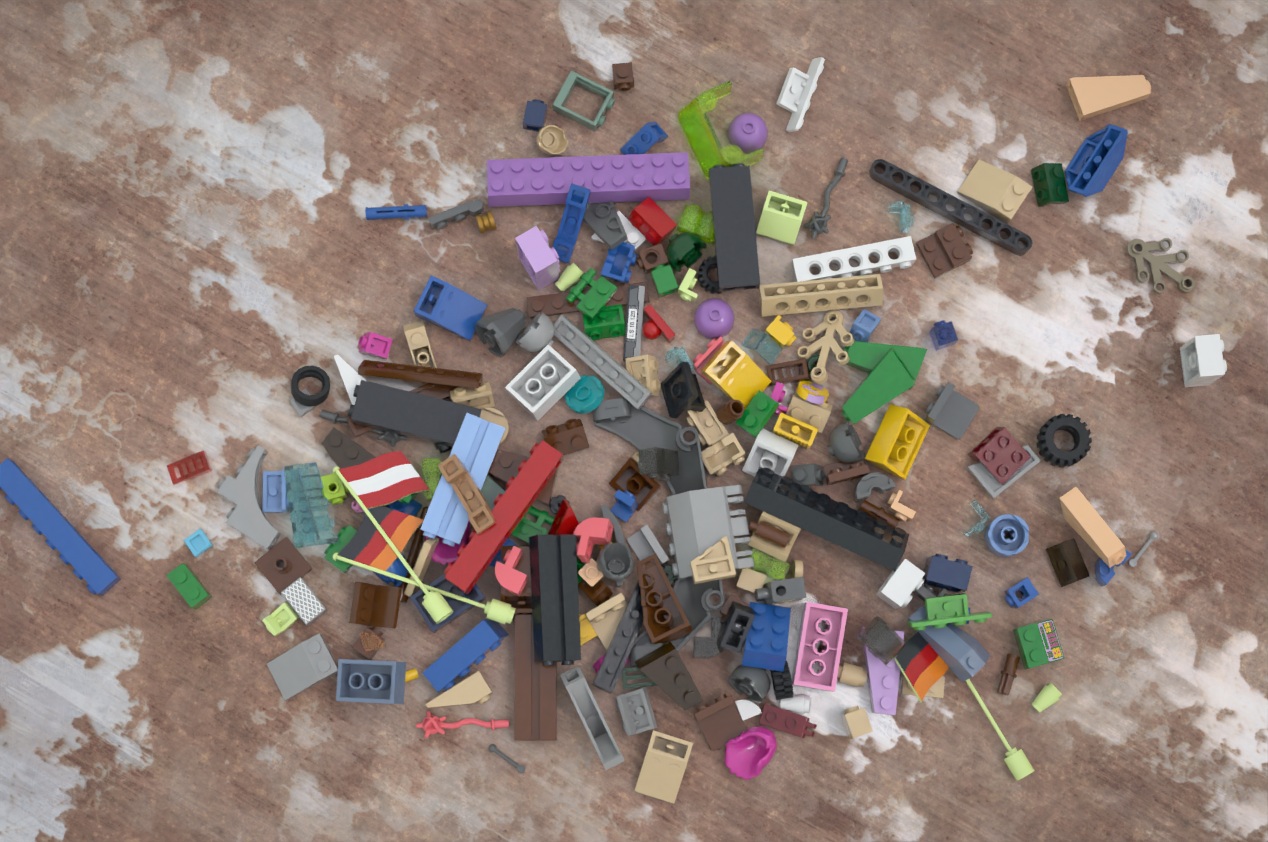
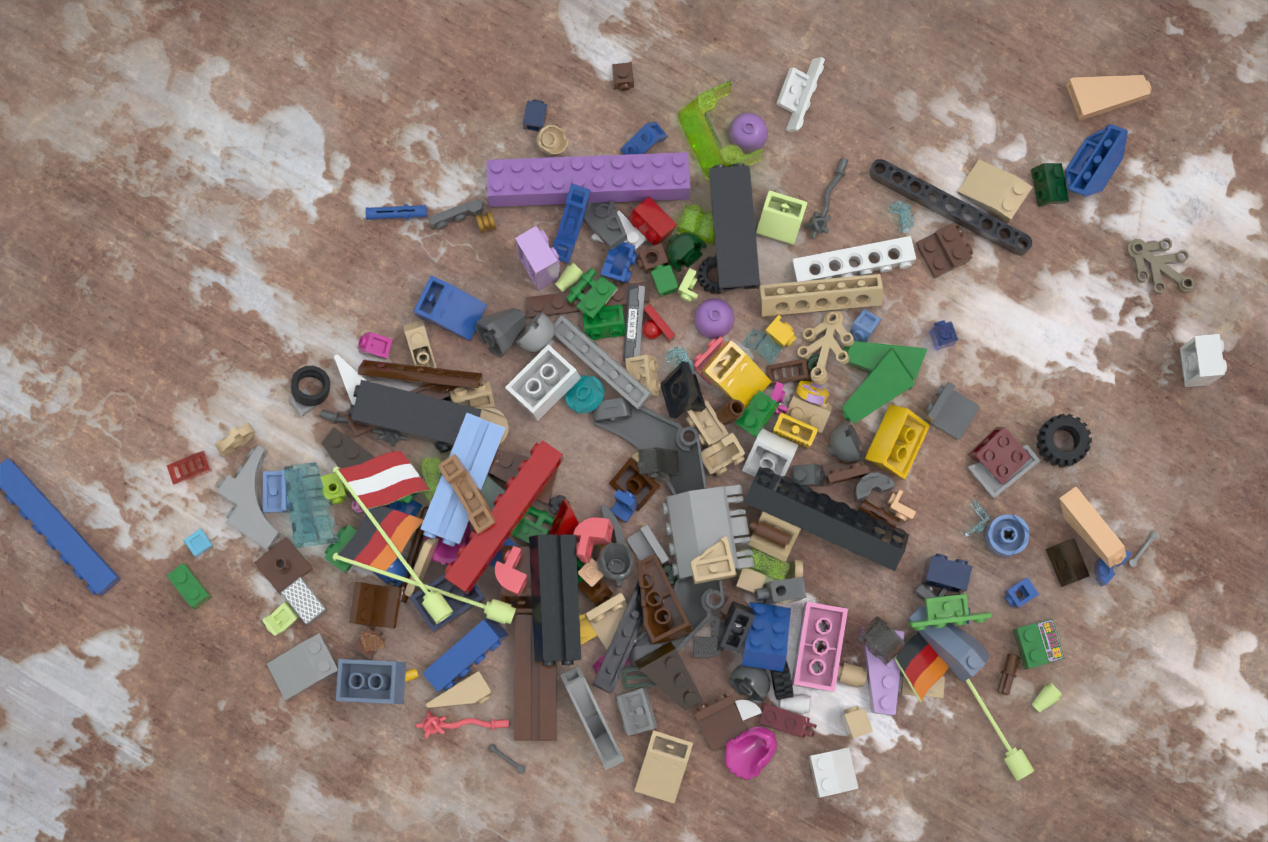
(235, 438): none -> tan plate
(565, 92): sand green window -> none
(567, 436): reddish brown bracket -> none
(833, 772): none -> white slope
(900, 584): white brick -> none

